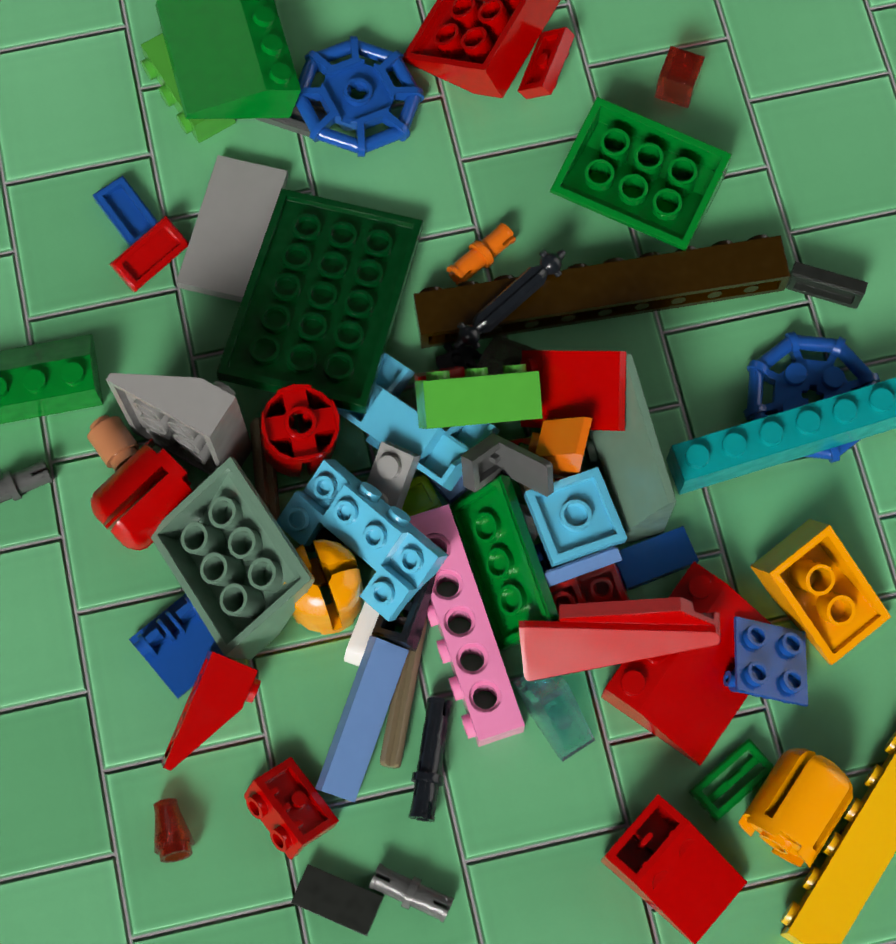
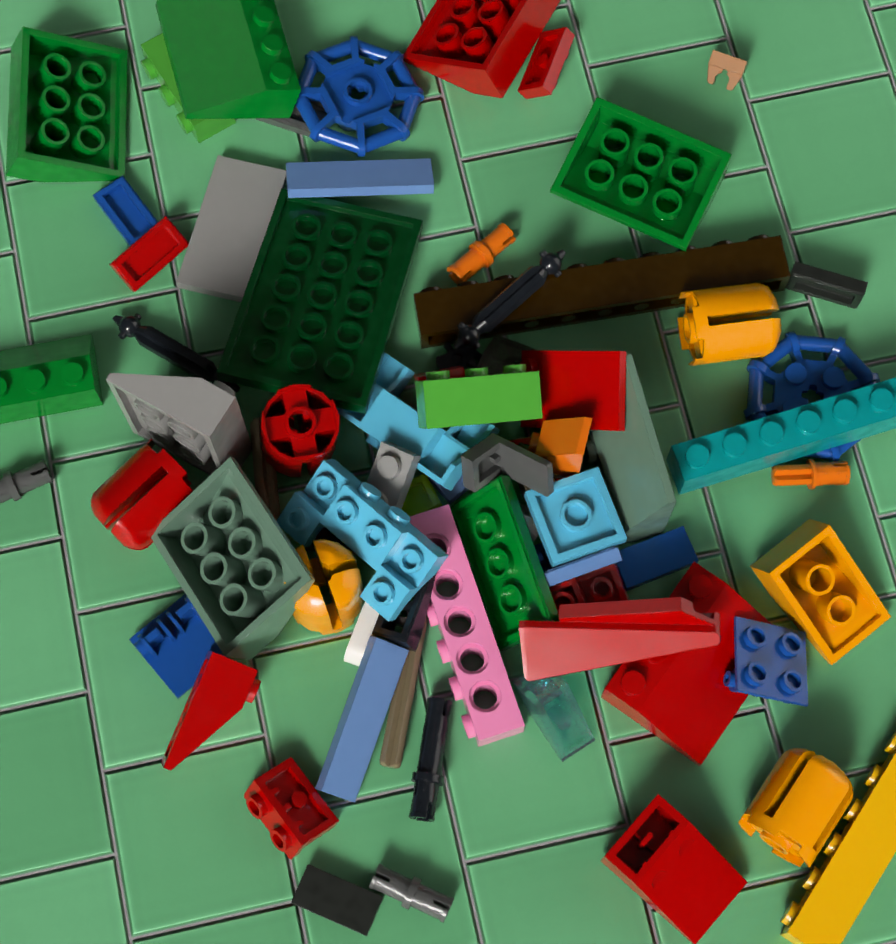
(66, 109): none -> green slope
(112, 441): nougat brick -> none
(169, 349): none -> black wheel
(171, 833): clear red cone -> none
(359, 178): none -> medium blue tile
(679, 77): clear red brick -> none
(707, 802): green tile -> none
(721, 61): none -> medium nougat tile
(726, 325): none -> light orange cylinder
(811, 474): none -> orange axle

